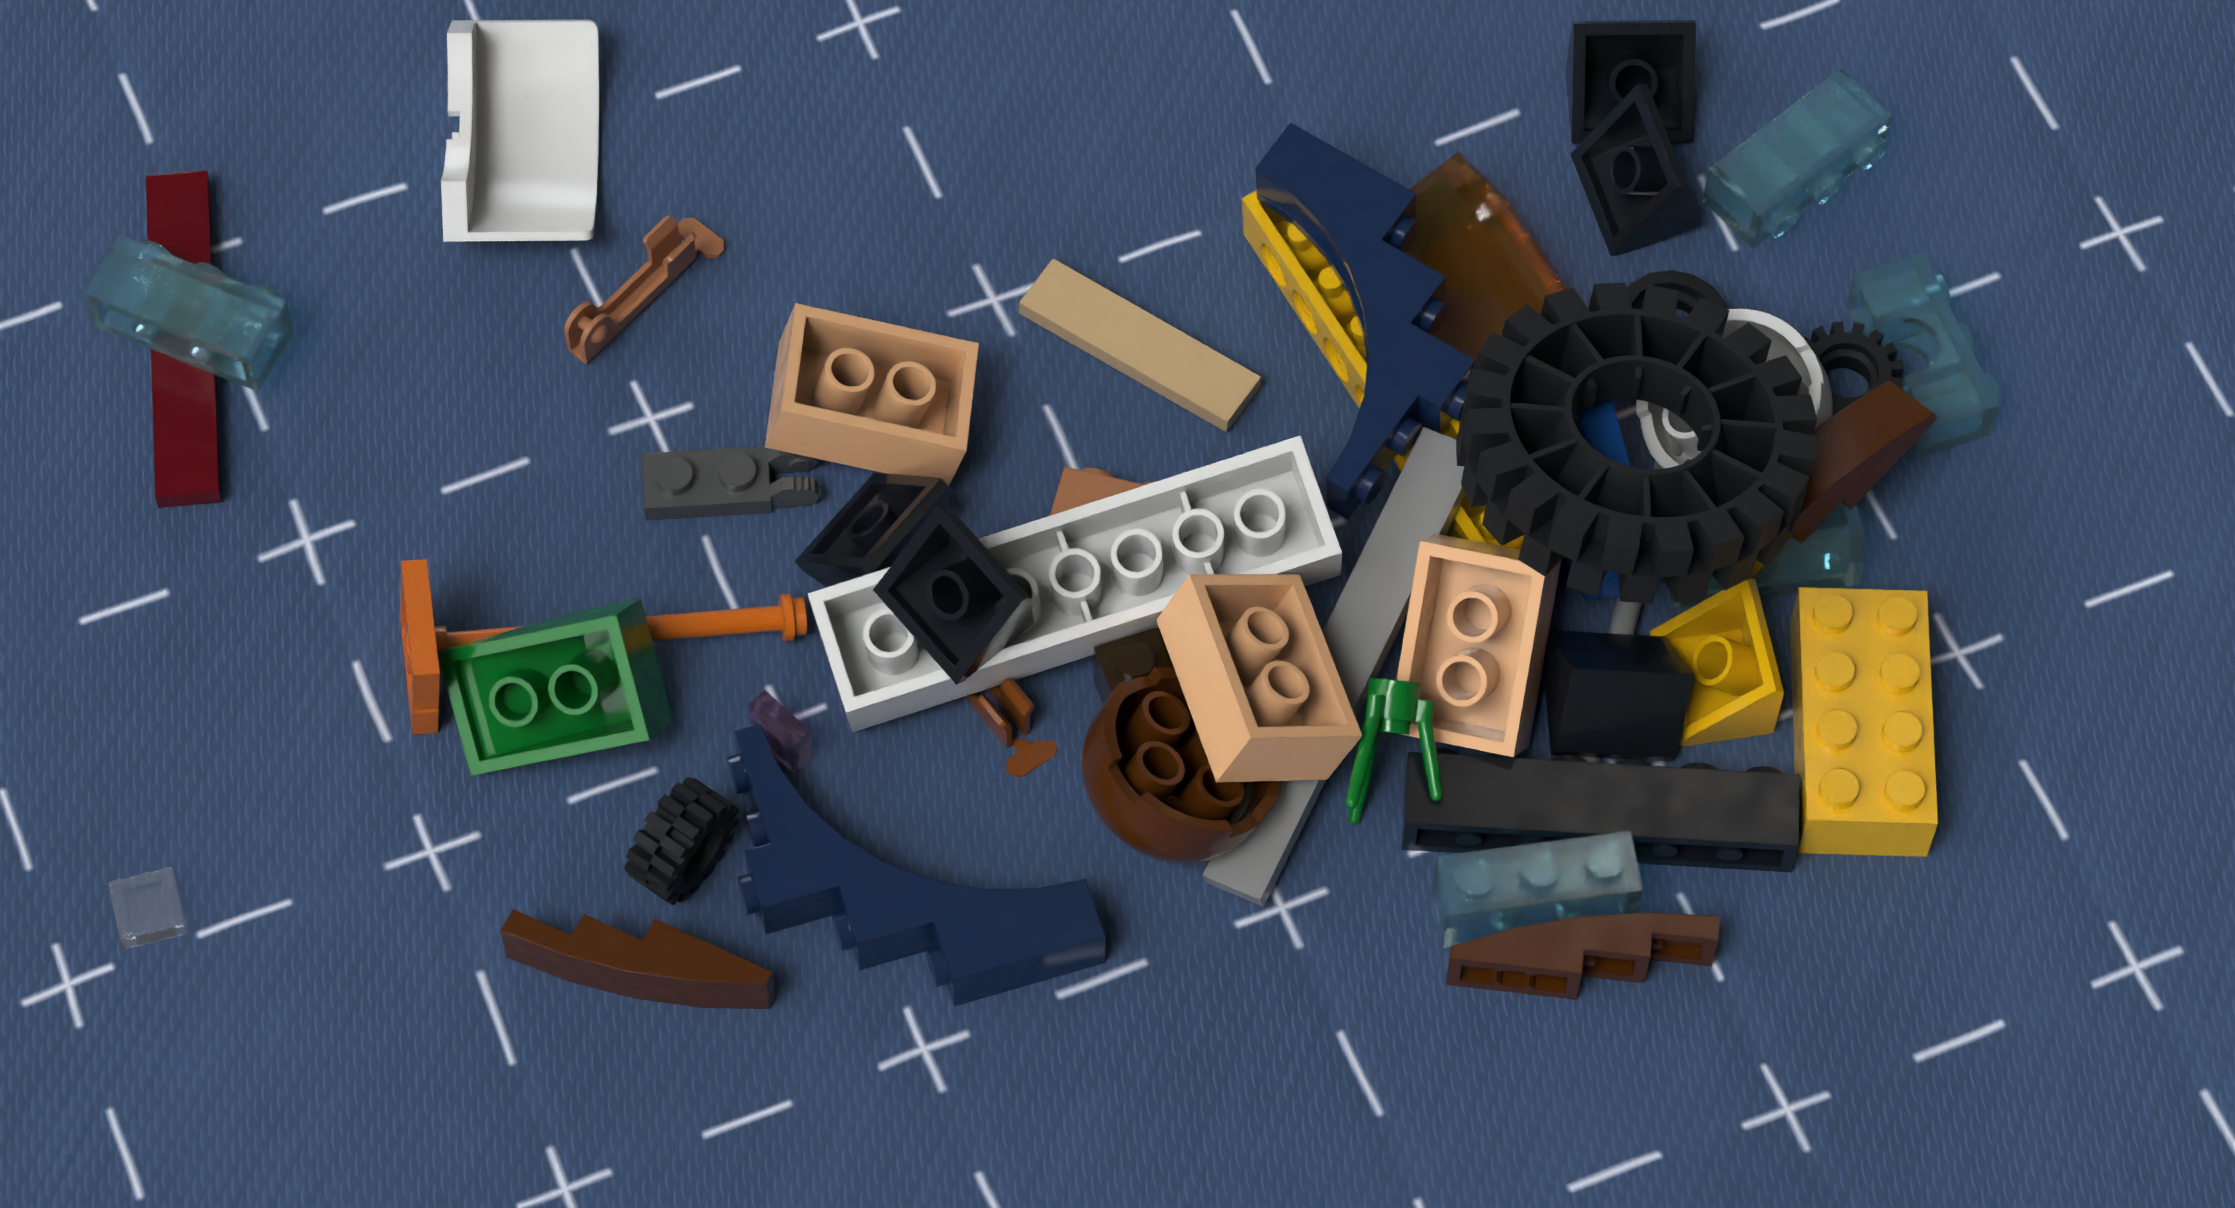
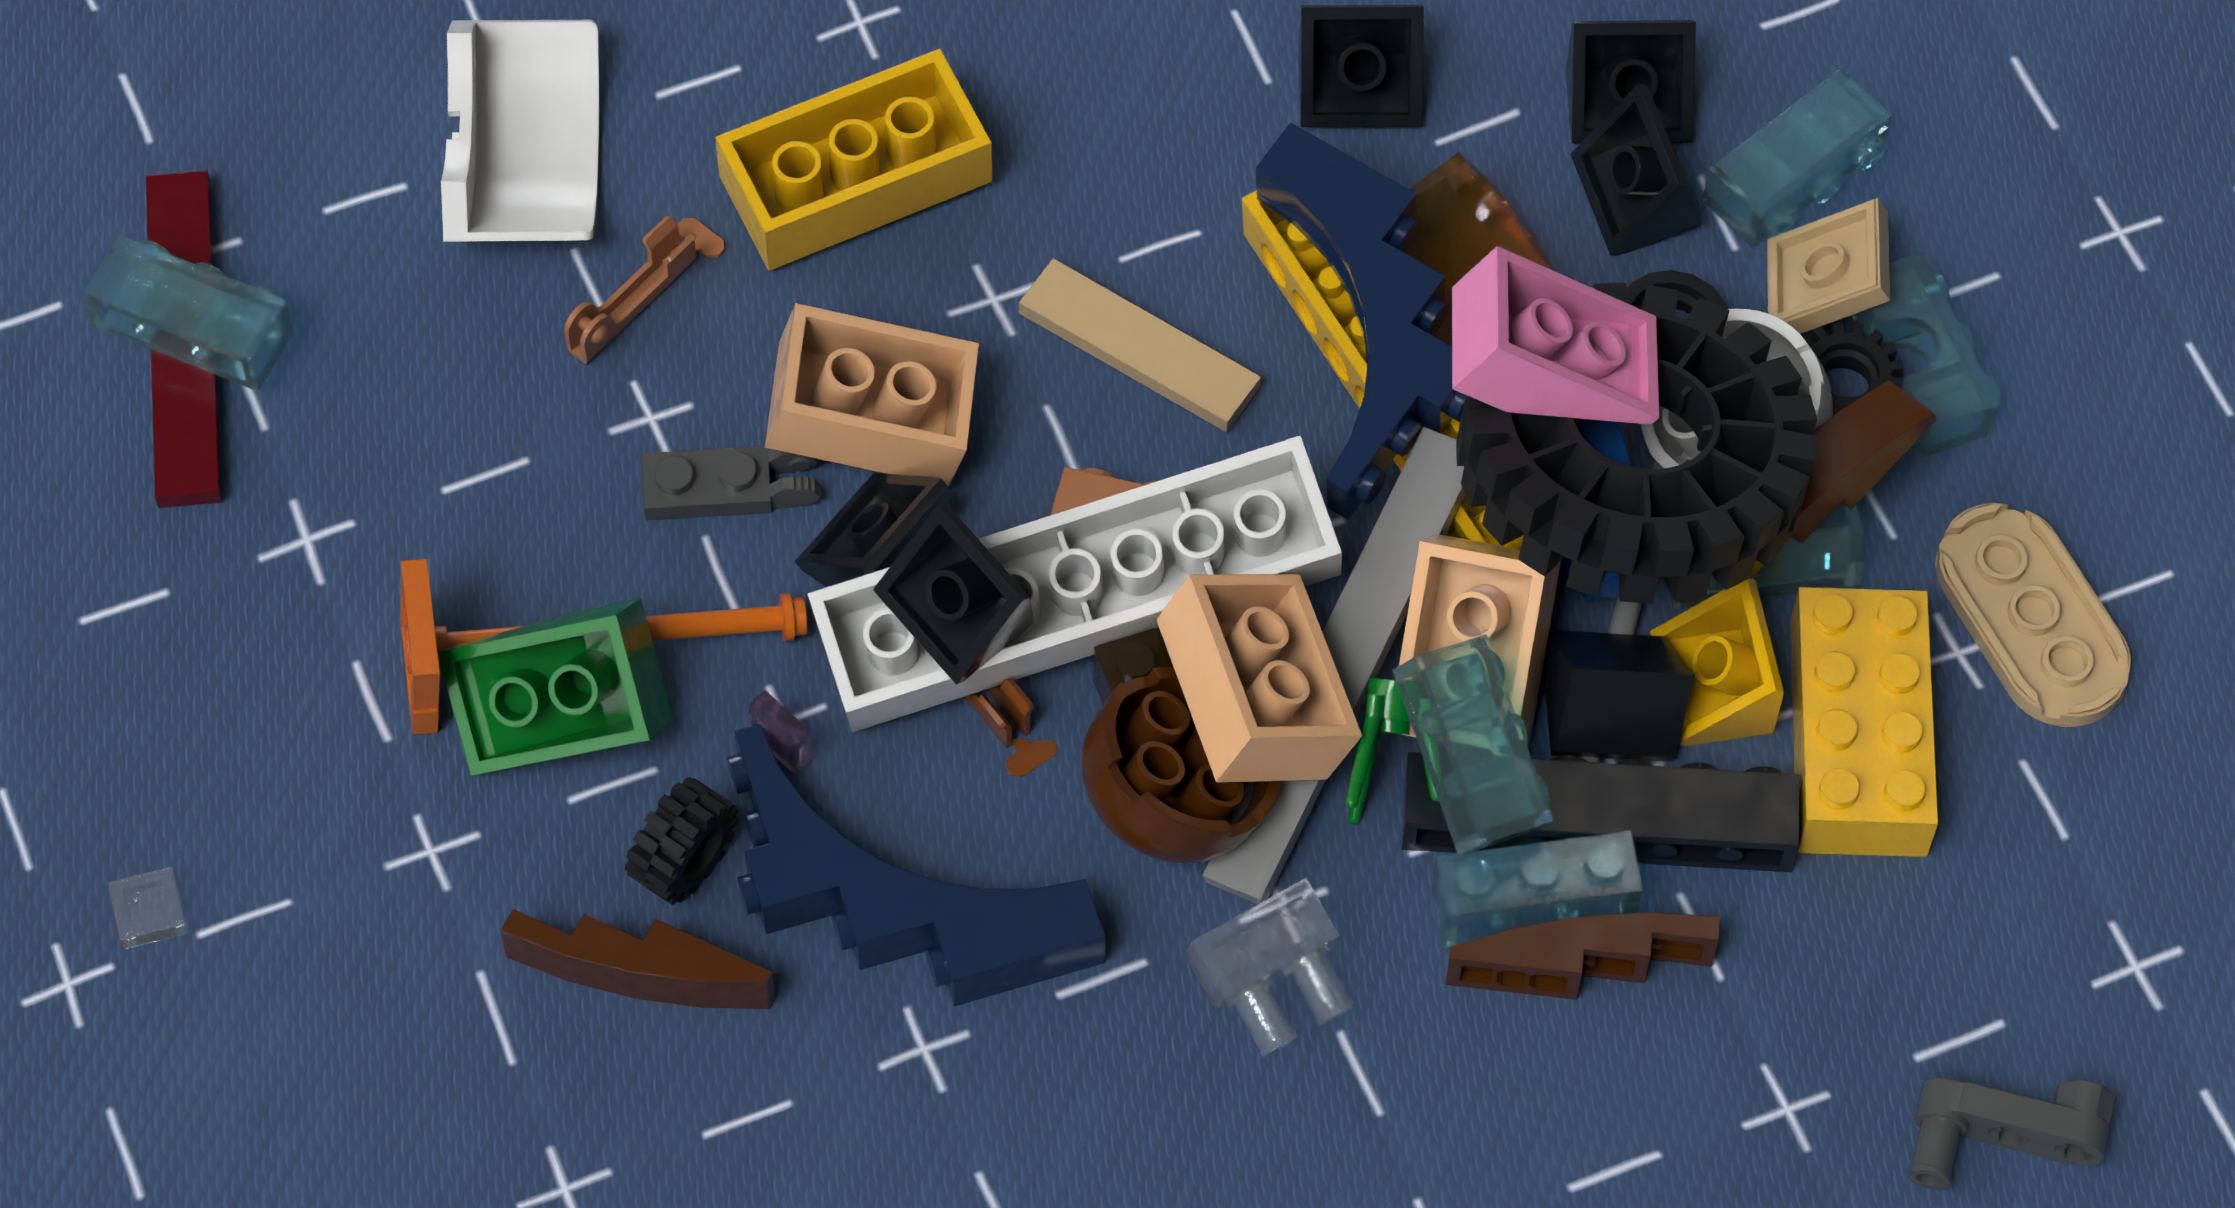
(854, 159): none -> yellow brick
(1275, 937): none -> clear brick
(1361, 65): none -> black slope
(1473, 744): none -> clear light blue brick
(1551, 344): none -> bright pink slope
(1830, 267): none -> tan tile
(2033, 615): none -> tan tile
(2066, 1131): none -> dark grey beam

